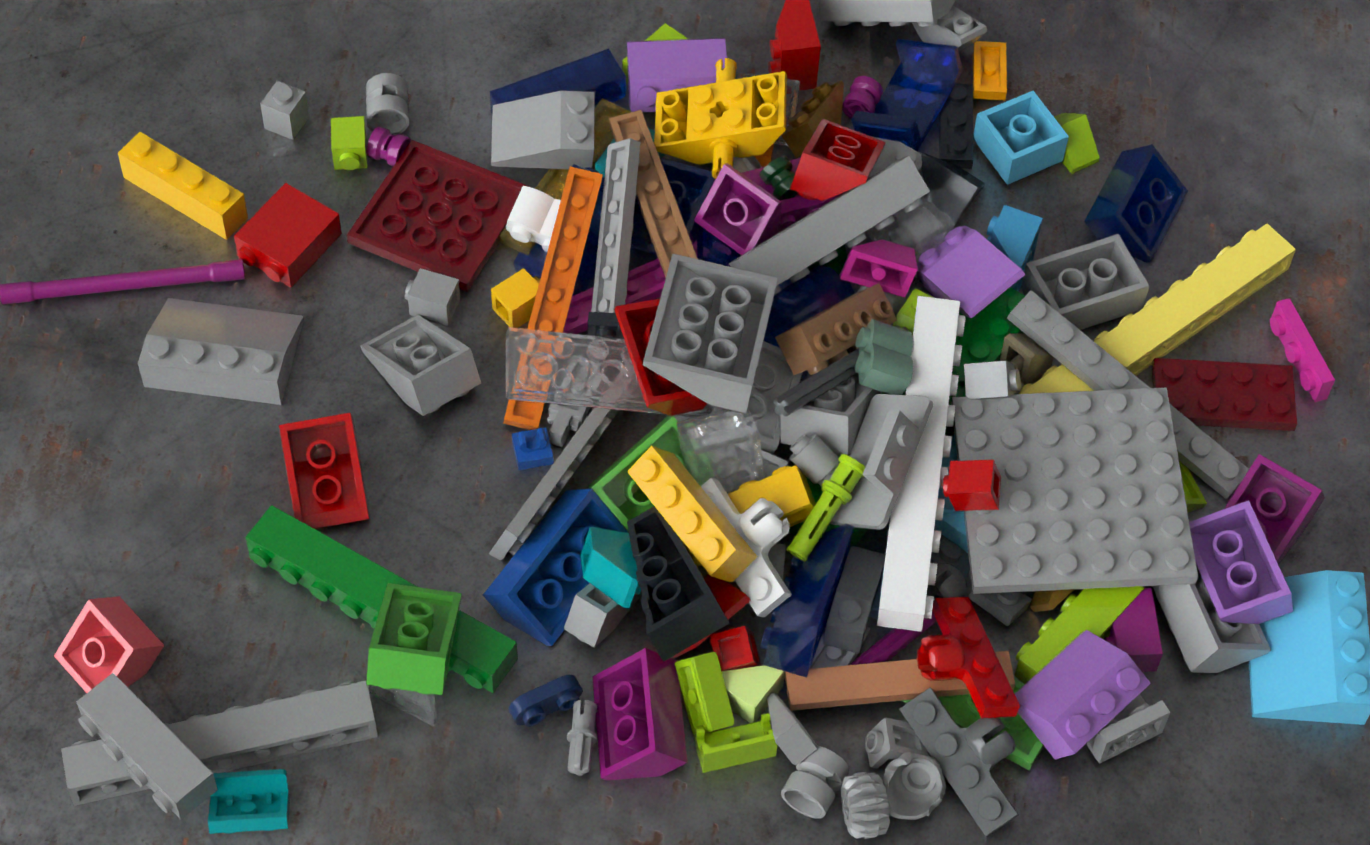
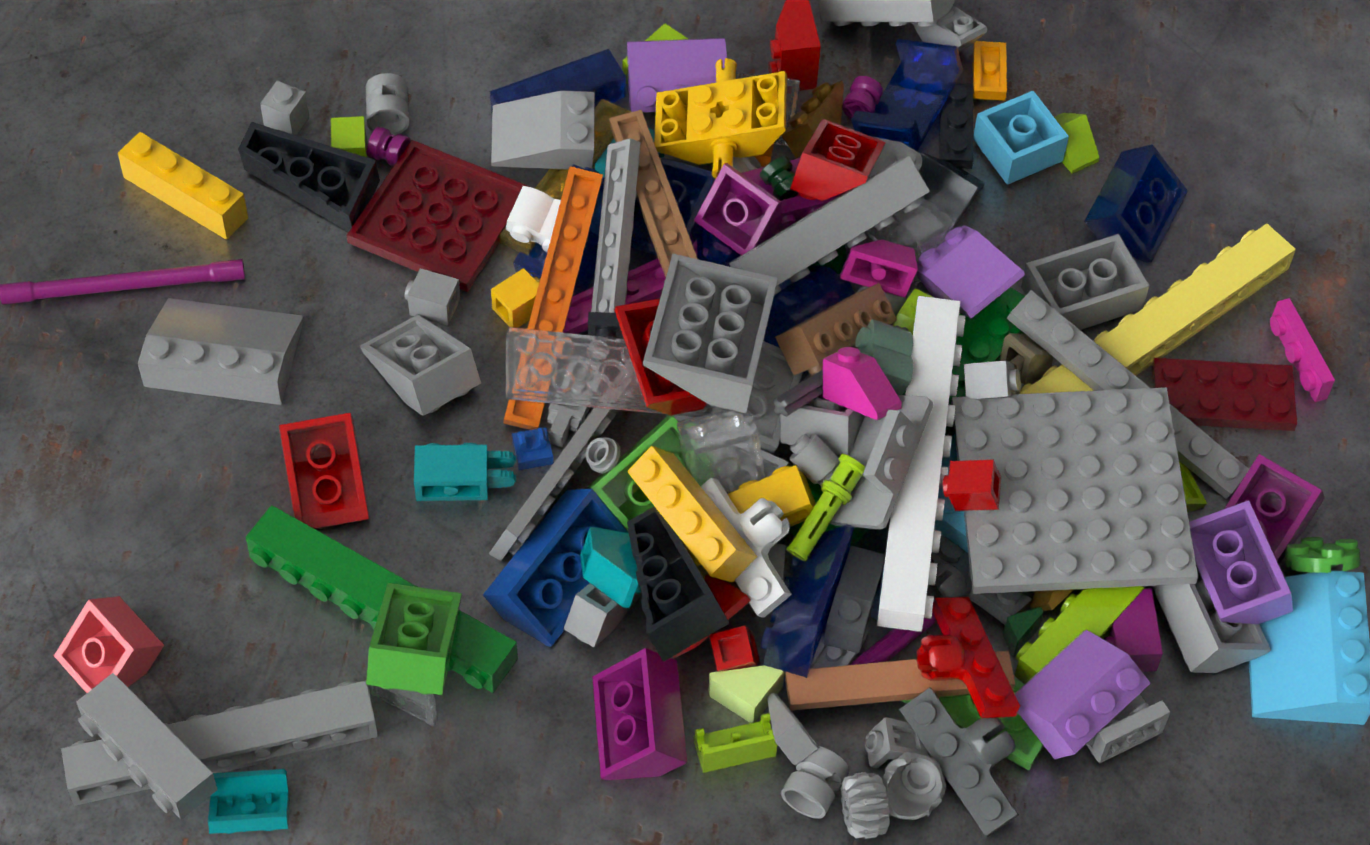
(287, 235): red brick -> none
(311, 173): none -> black wedge
(460, 471): none -> teal hinge
(548, 698): dark blue plate -> none
(582, 737): light grey axle -> none
(603, 454): none -> light grey plate
(704, 692): lime slope -> none
(858, 384): none -> dark pink slope
(1015, 236): dark azure slope -> none
(1021, 628): none -> dark green slope
(1319, 557): none -> bright green plate

